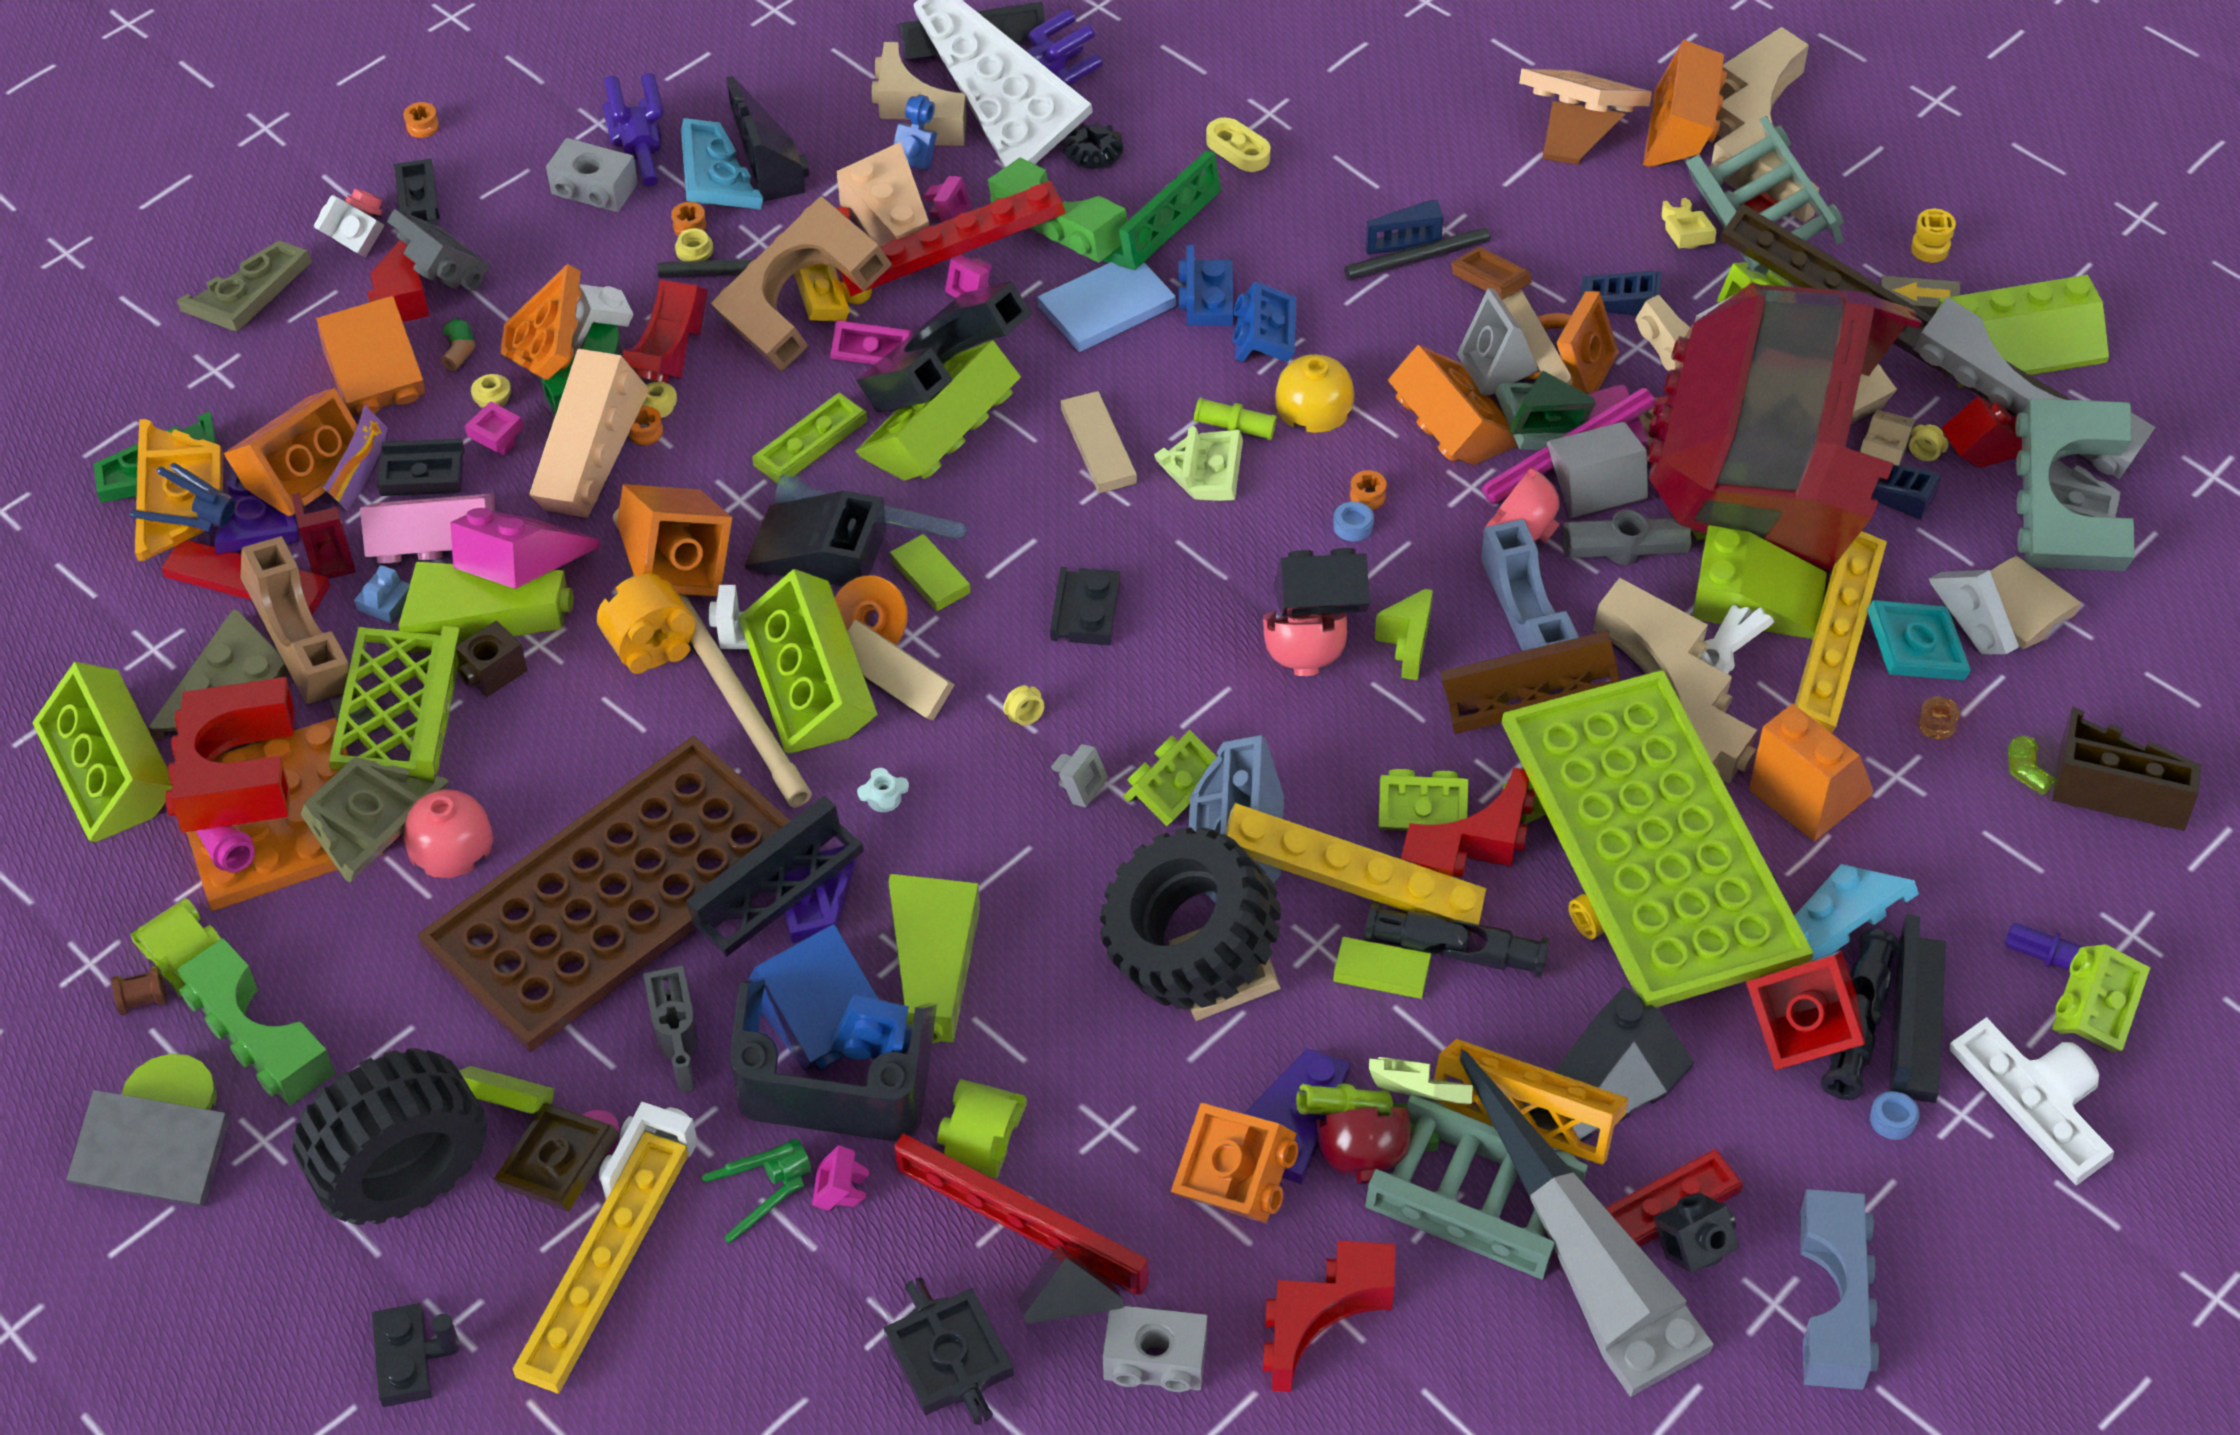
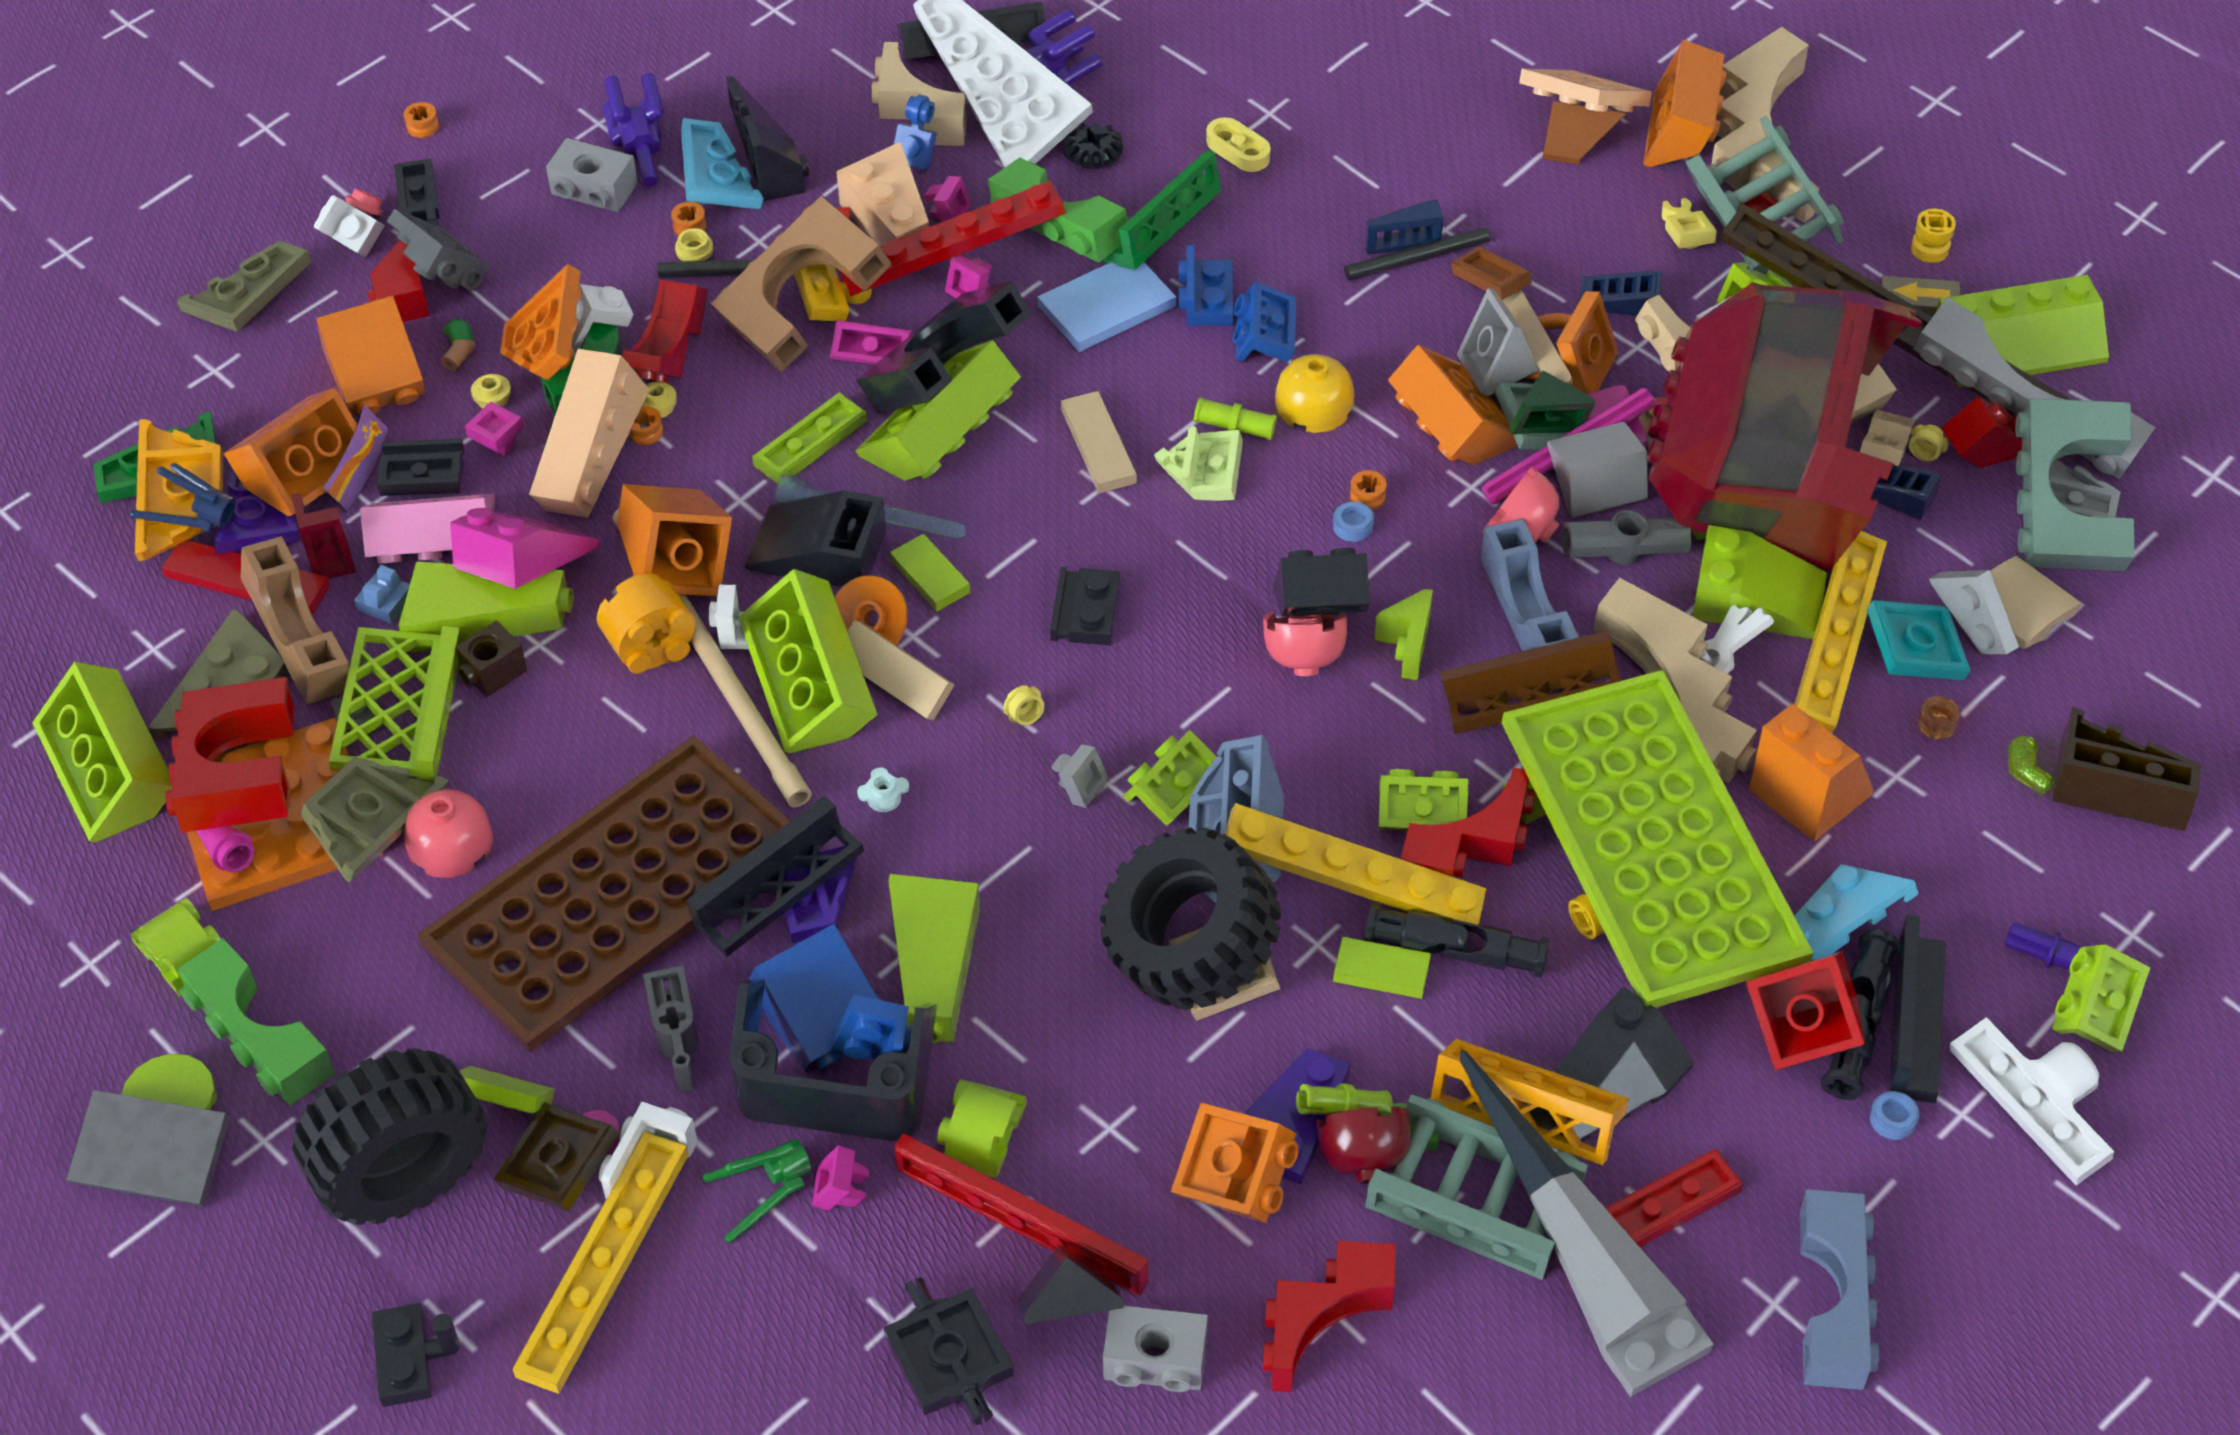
(139, 990): copper bush -> none
(1413, 1078): yellowish green slope -> none
(1696, 1232): black brick -> none

